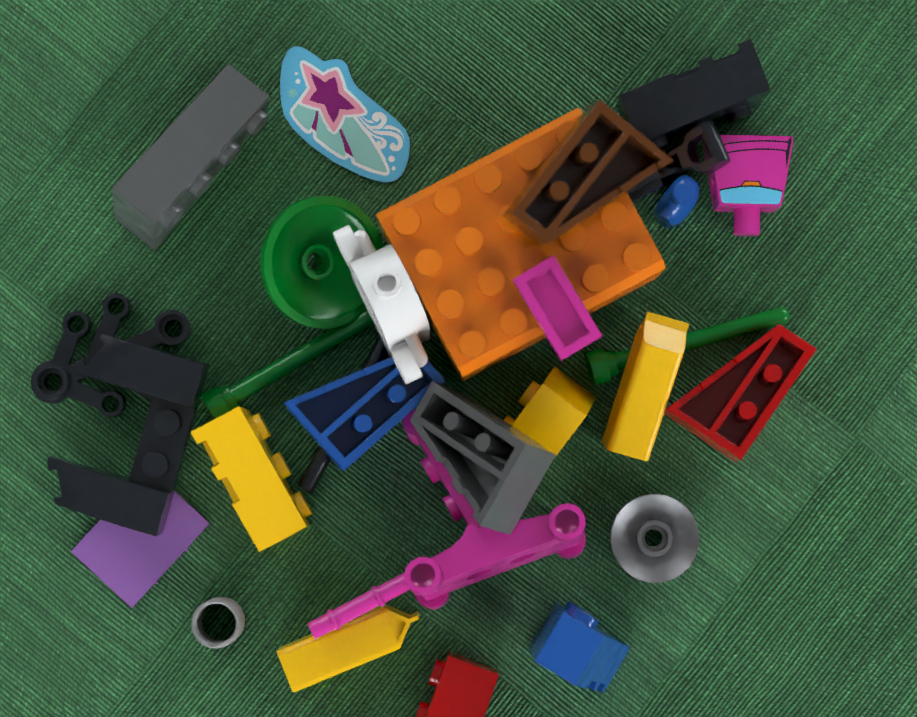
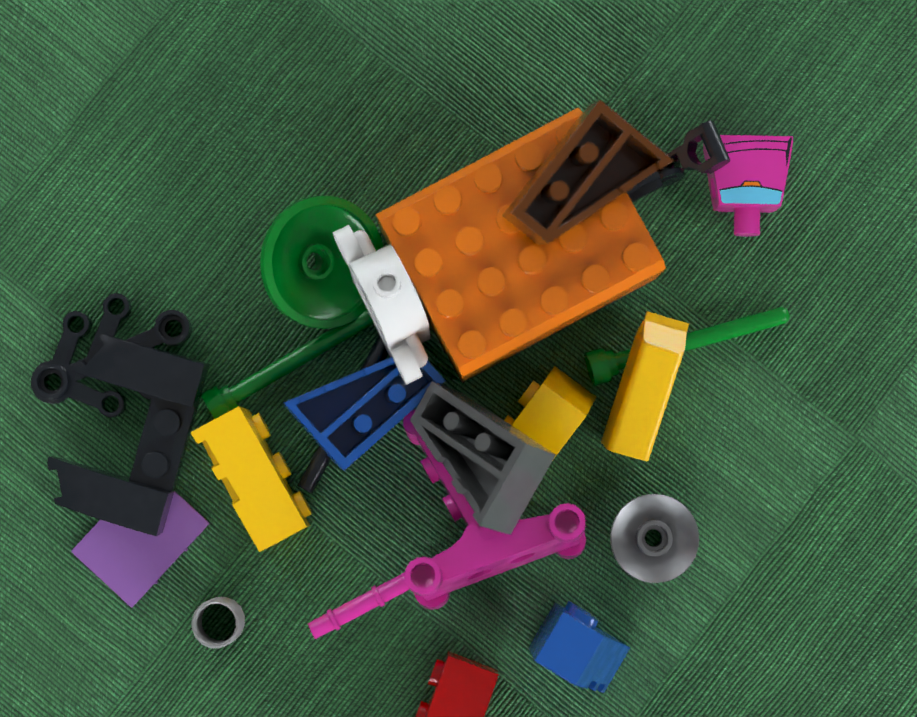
(189, 156): dark grey wedge -> none
(340, 650): yellow piece -> none
(341, 118): sticker -> none
(557, 308): dark pink tile -> none
(677, 202): blue piece -> none
(706, 93): black wedge -> none
(744, 393): red wedge -> none

